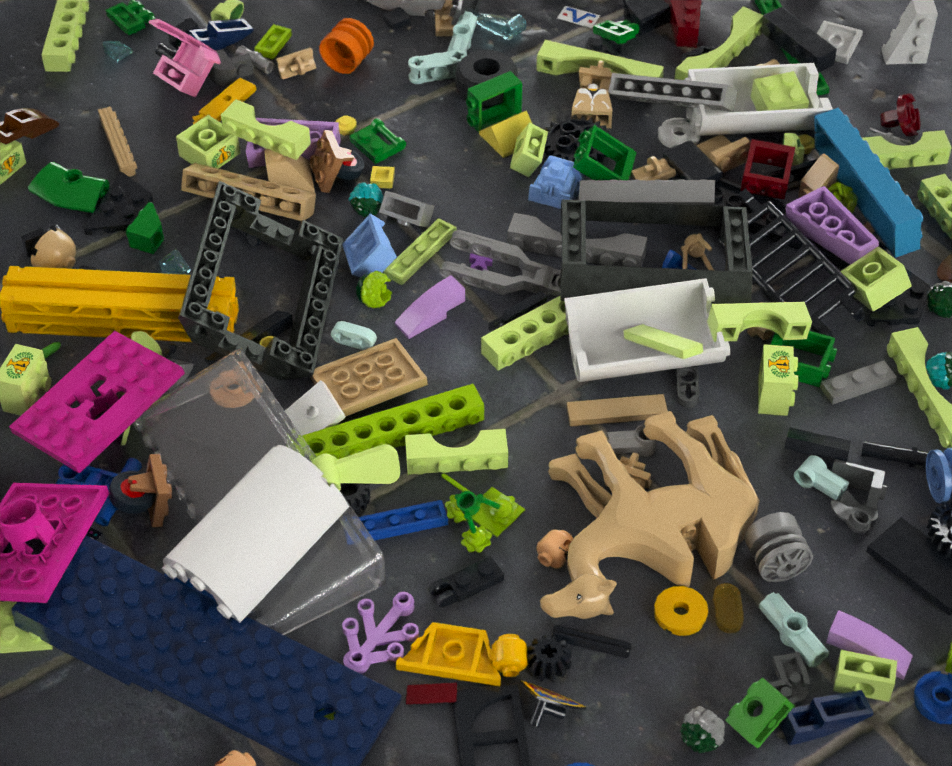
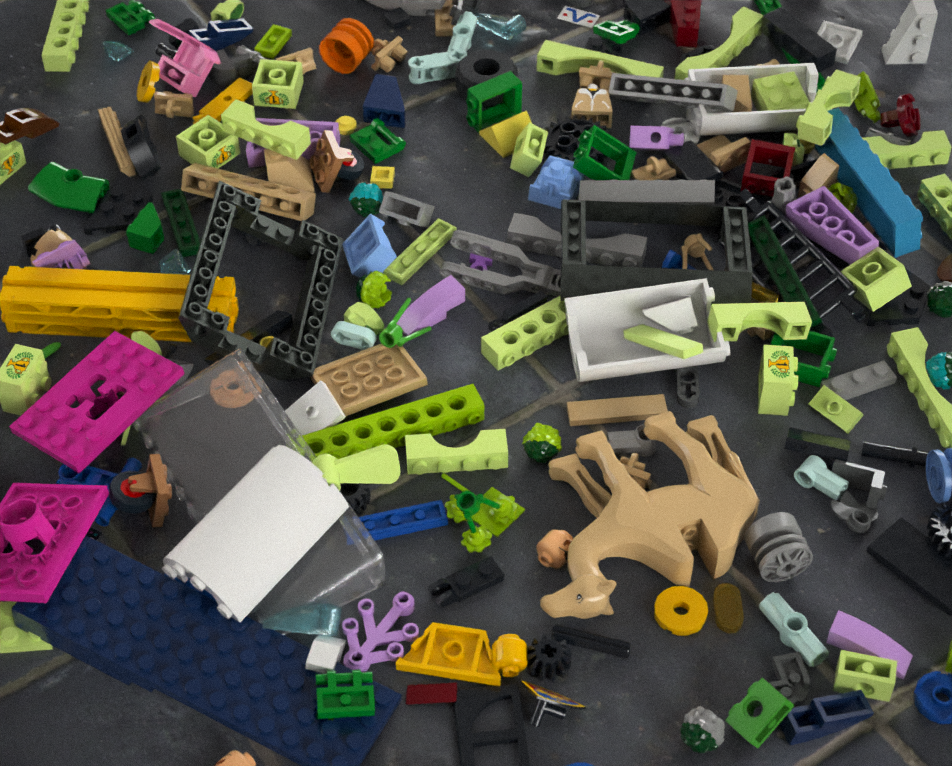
(66, 254): none -> lavender hinge
(140, 147): none -> black slope
(147, 80): none -> yellow tile
(173, 104): none -> tan hips
(181, 222): none -> dark green tile
(277, 84): none -> yellowish green brick
(312, 619): none -> clear light blue piece
(325, 653): none -> white slope
(348, 700): none -> green plate
(365, 316): none -> yellowish green rock
(384, 102): none -> dark blue slope
(385, 51): none -> tan hips
(394, 334): none -> bright green plant
(542, 443): none -> piece
(648, 138): none -> lavender torso
(674, 315): none -> white slope
(740, 83): none -> tan slope
(763, 294): none -> clear yellow tile
(779, 266): none -> dark green tile
(783, 193): none -> light grey piece
(836, 409): none -> yellowish green plate
(837, 92): none -> yellowish green arch
(867, 99): none -> lime hinge

